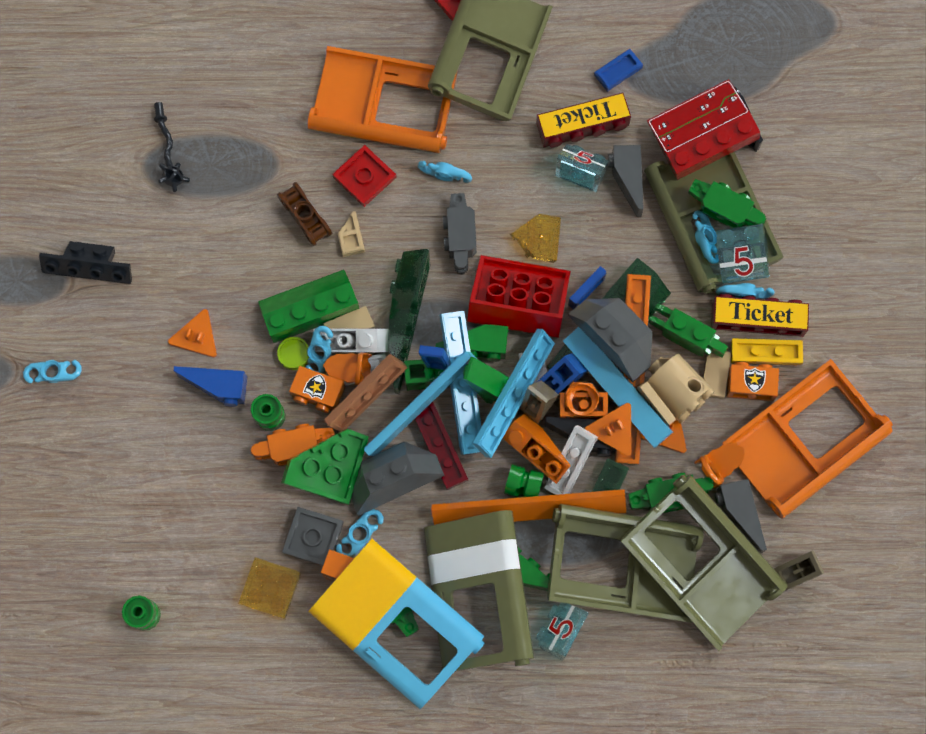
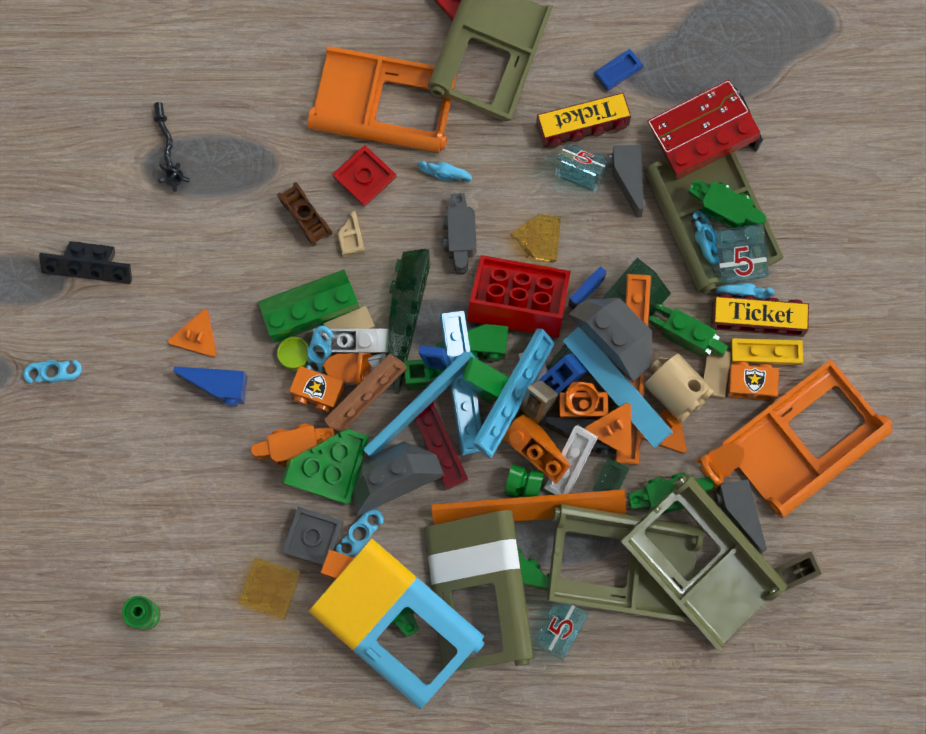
(268, 412): green wheel -> none
(655, 402): tan tile -> none

